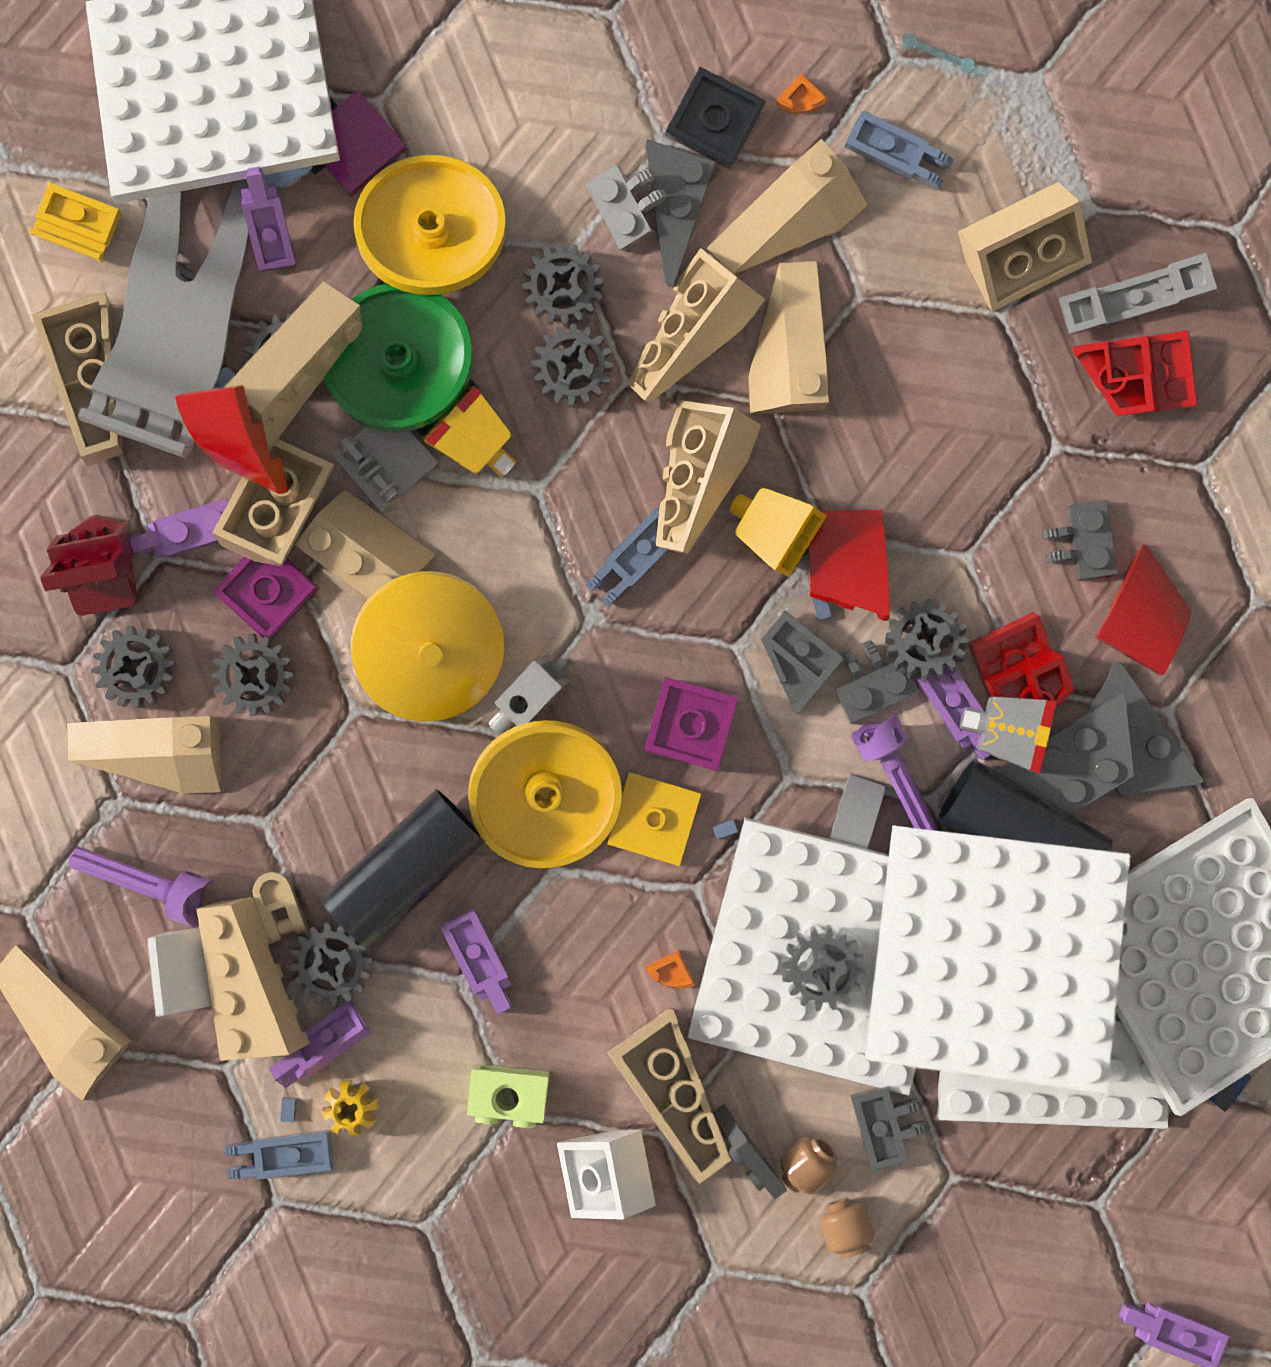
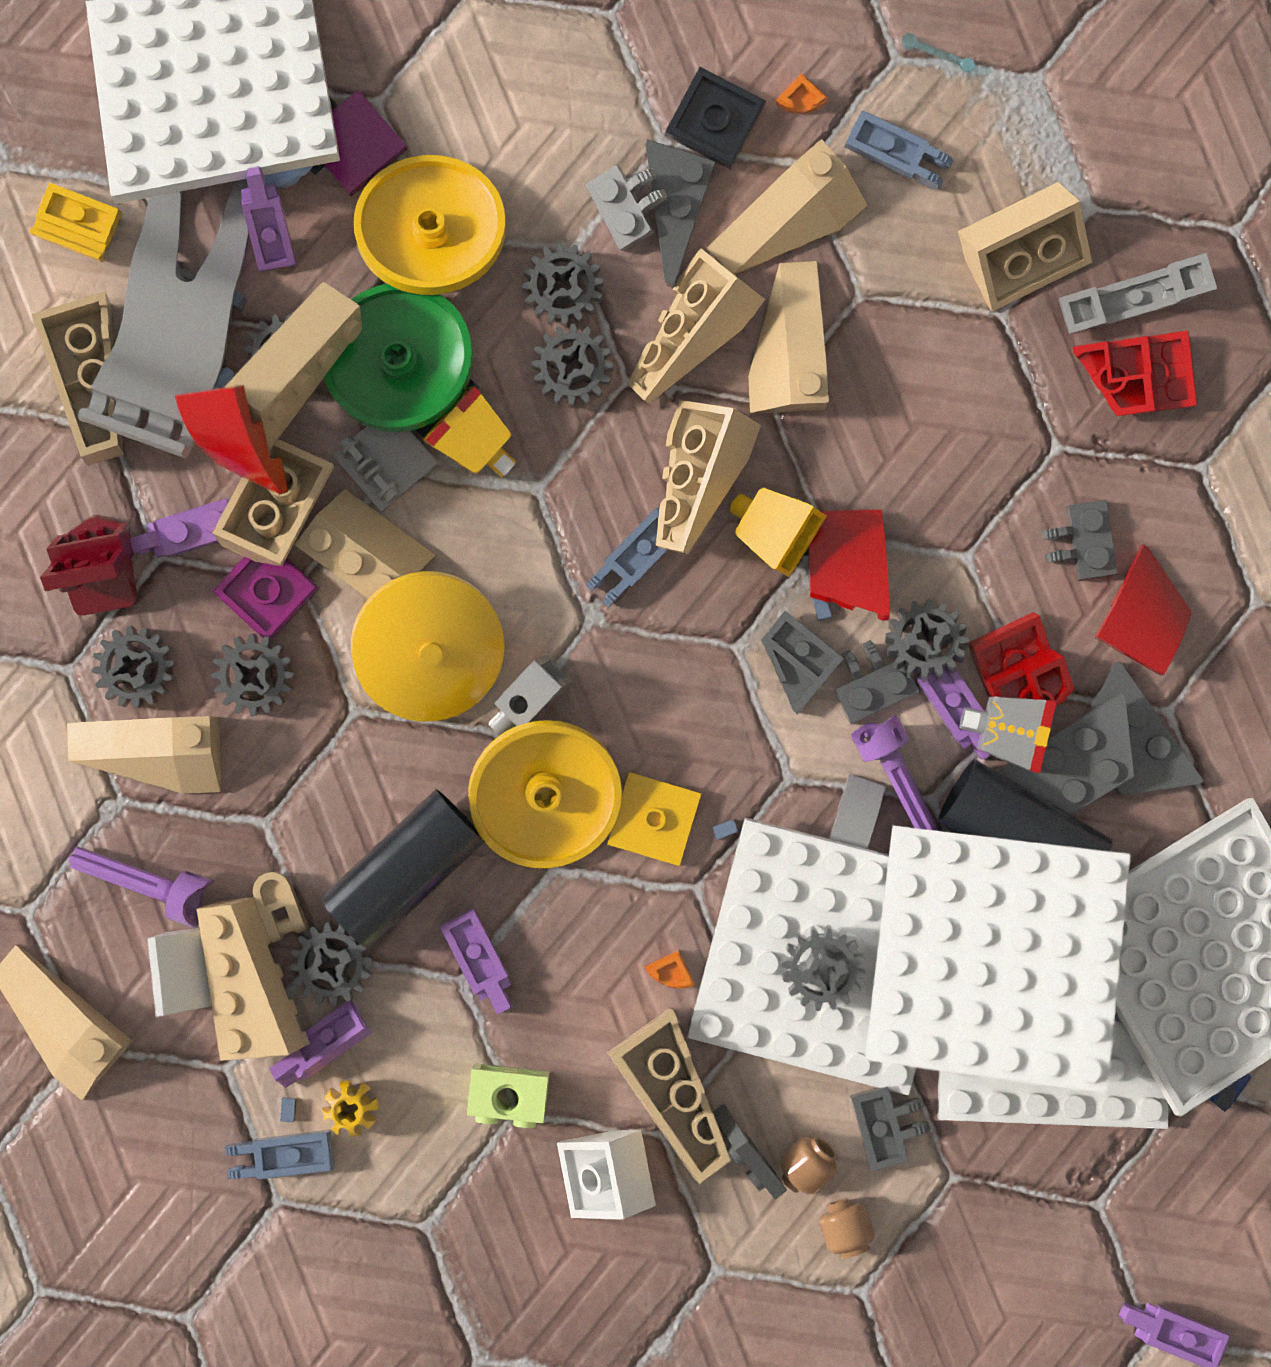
(239, 301): none -> sand blue piece
(691, 724): magenta panel -> none

